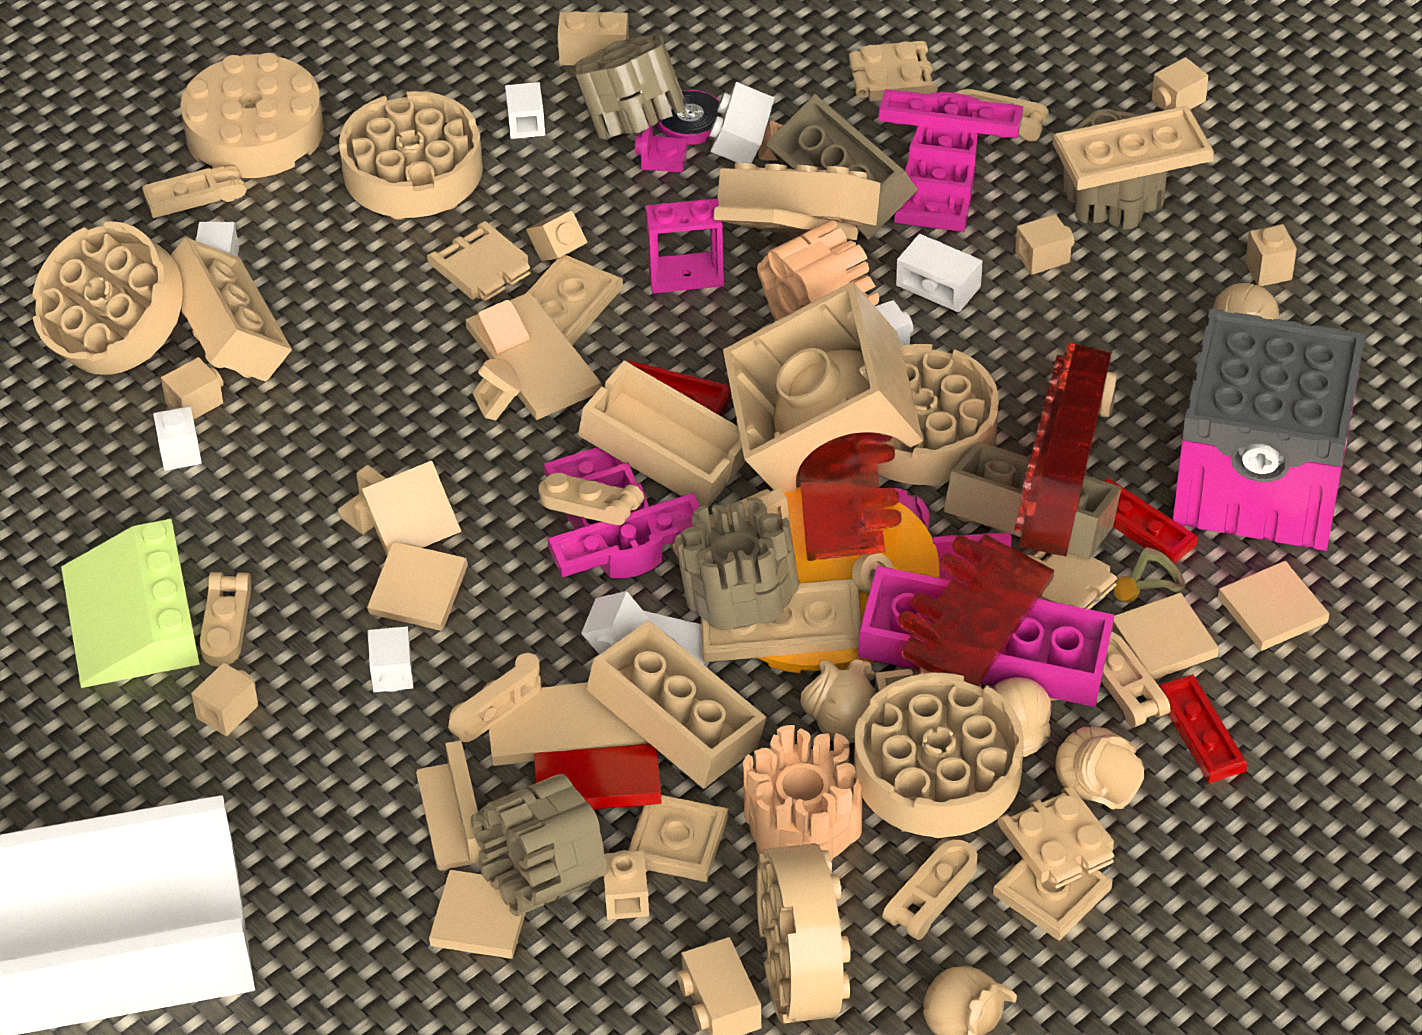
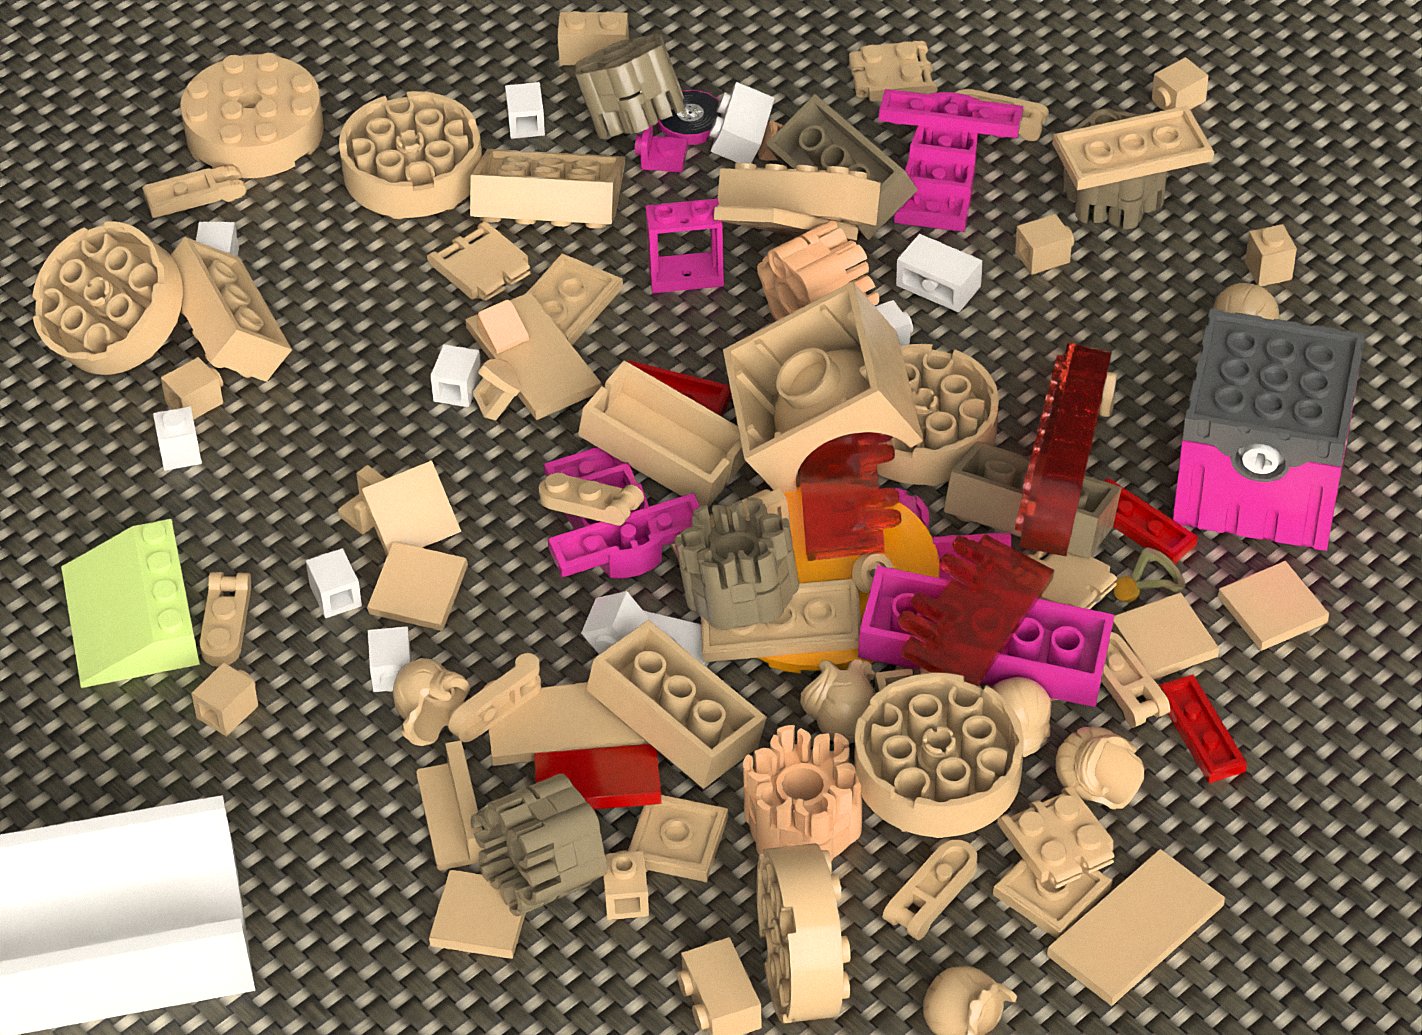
(333, 583): none -> white brick
(425, 697): none -> tan hair
(455, 375): none -> white brick
(546, 187): none -> slope
(556, 235): tan brick -> none
(1135, 927): none -> tan tile

